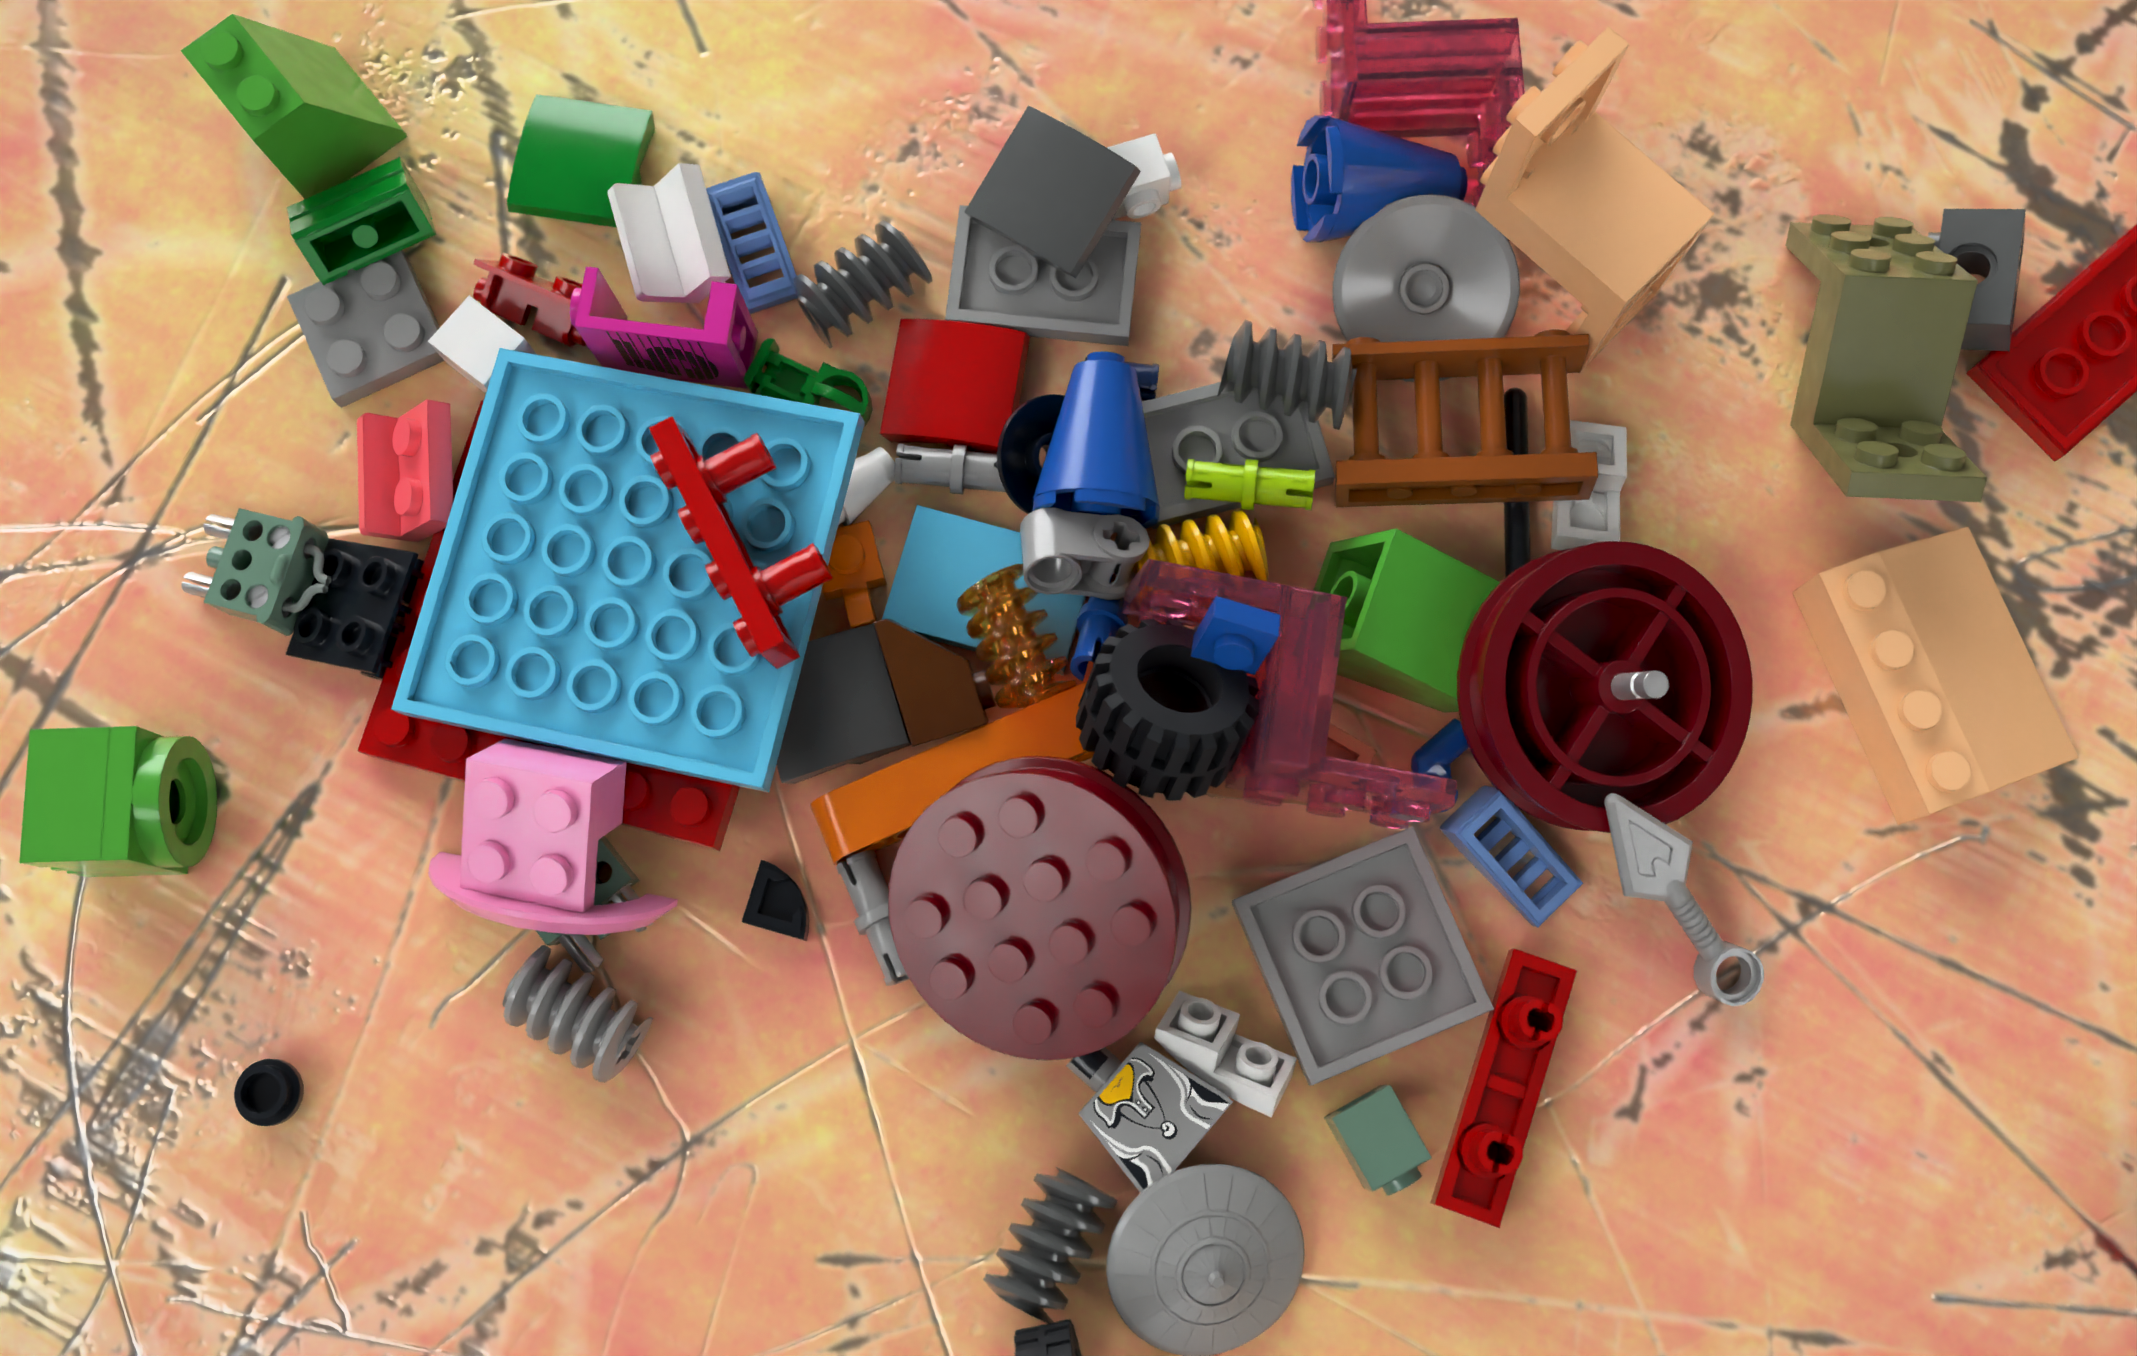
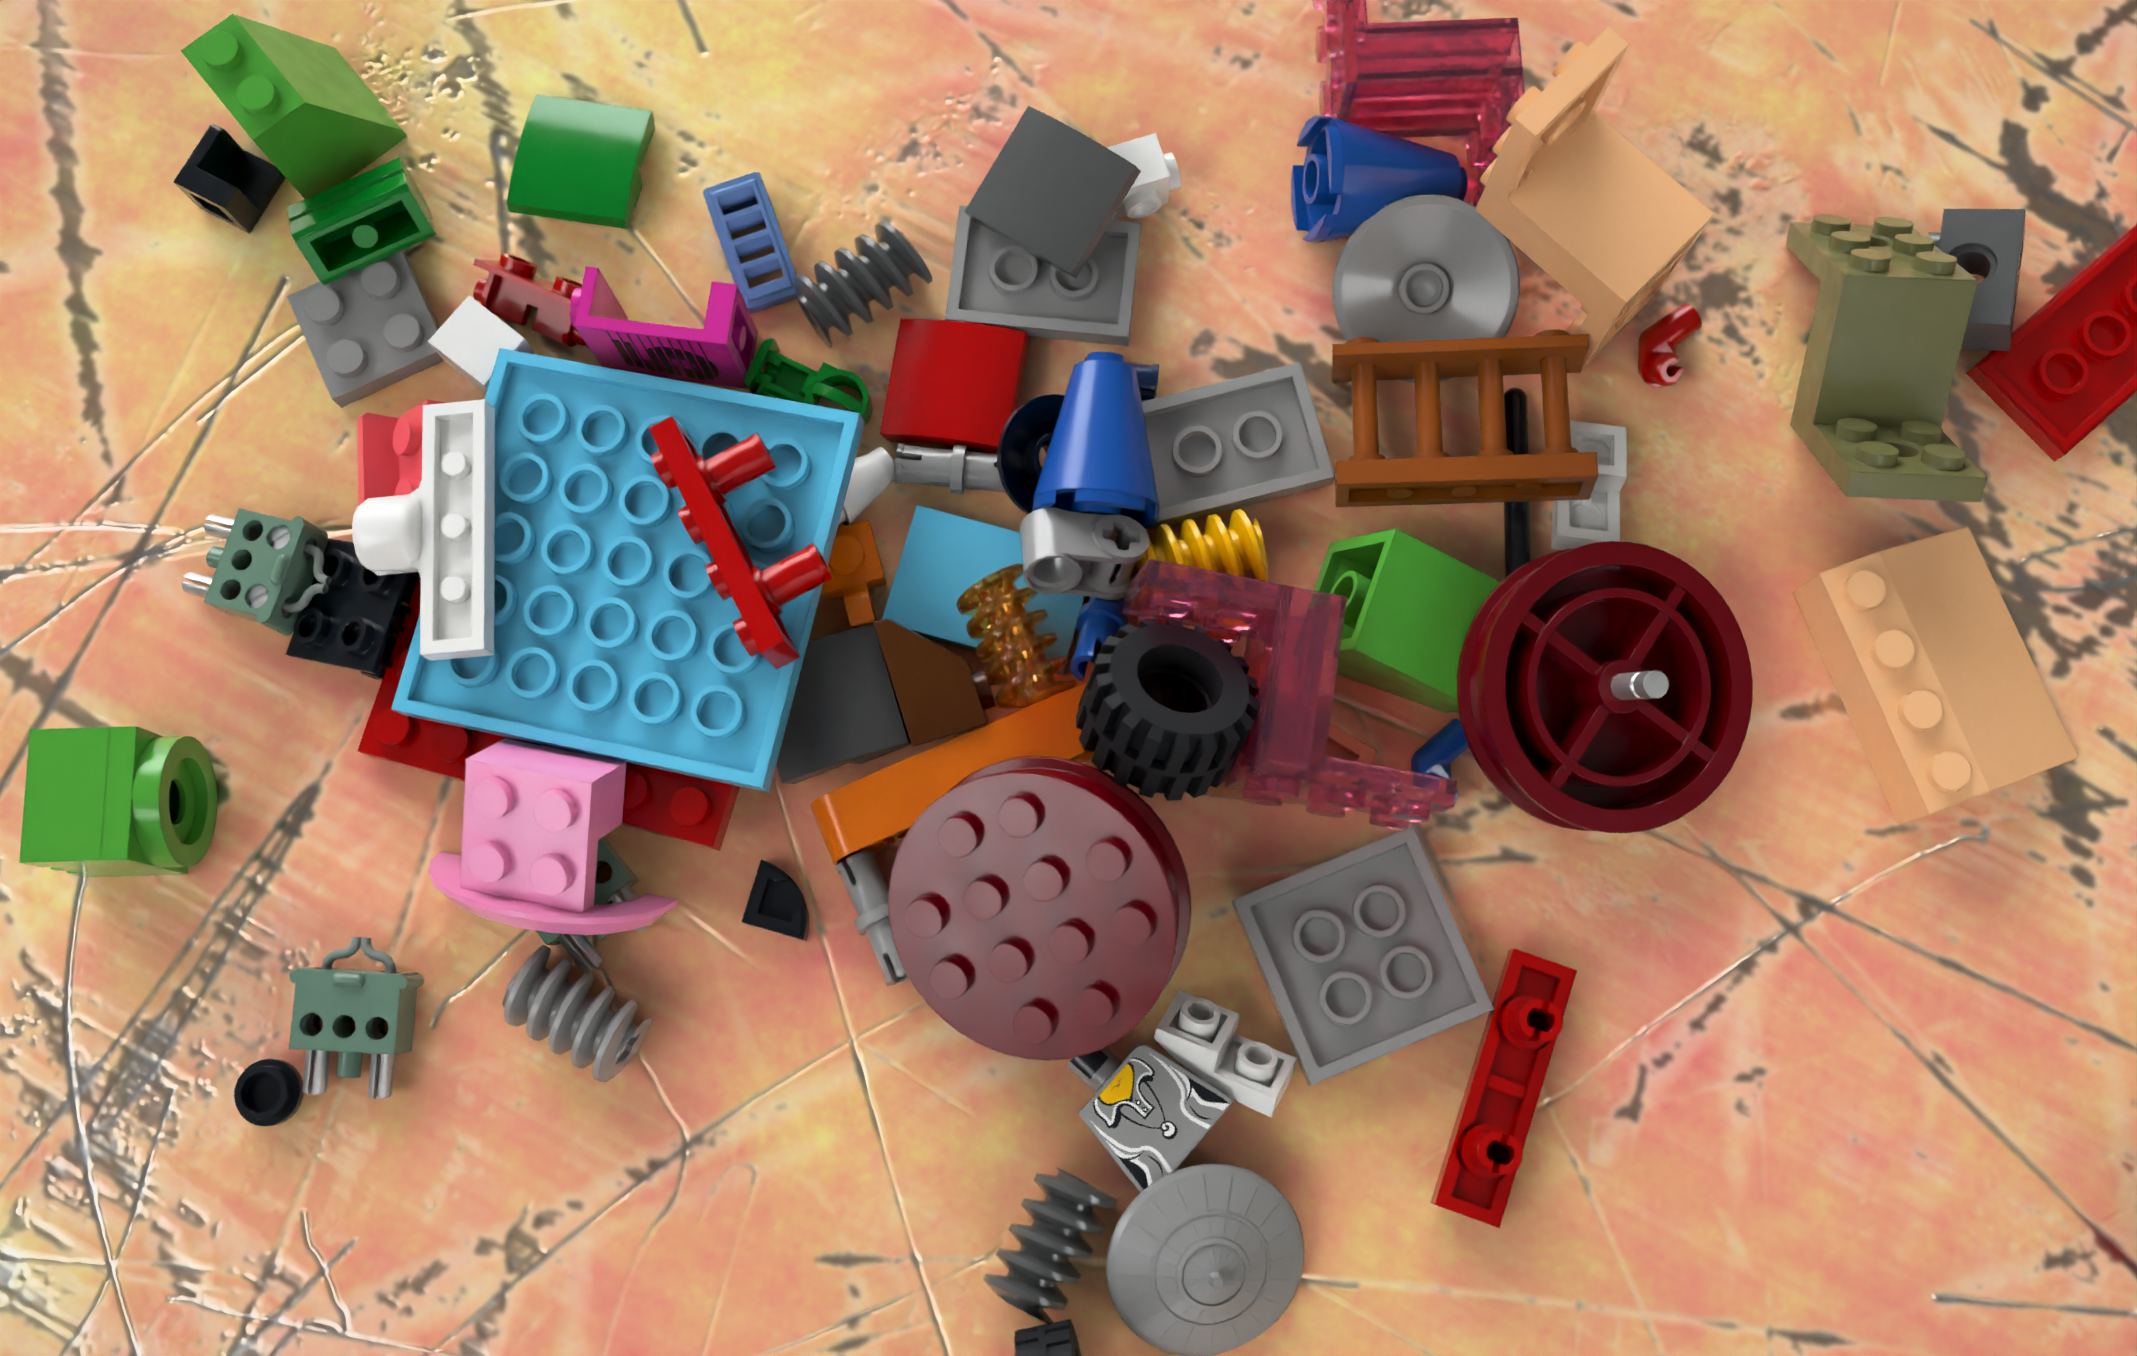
(229, 180): none -> black panel
(358, 994): none -> sand green piece
(443, 531): none -> white plate
(669, 237): white panel -> none
(1235, 635): blue plate -> none
(1249, 484): lime pin -> none
(1289, 374): dark grey piece -> none
(1379, 1140): sand green brick -> none
(1472, 816): medium blue slope -> none
(1655, 867): light grey piece -> none
(1658, 346): none -> red arm

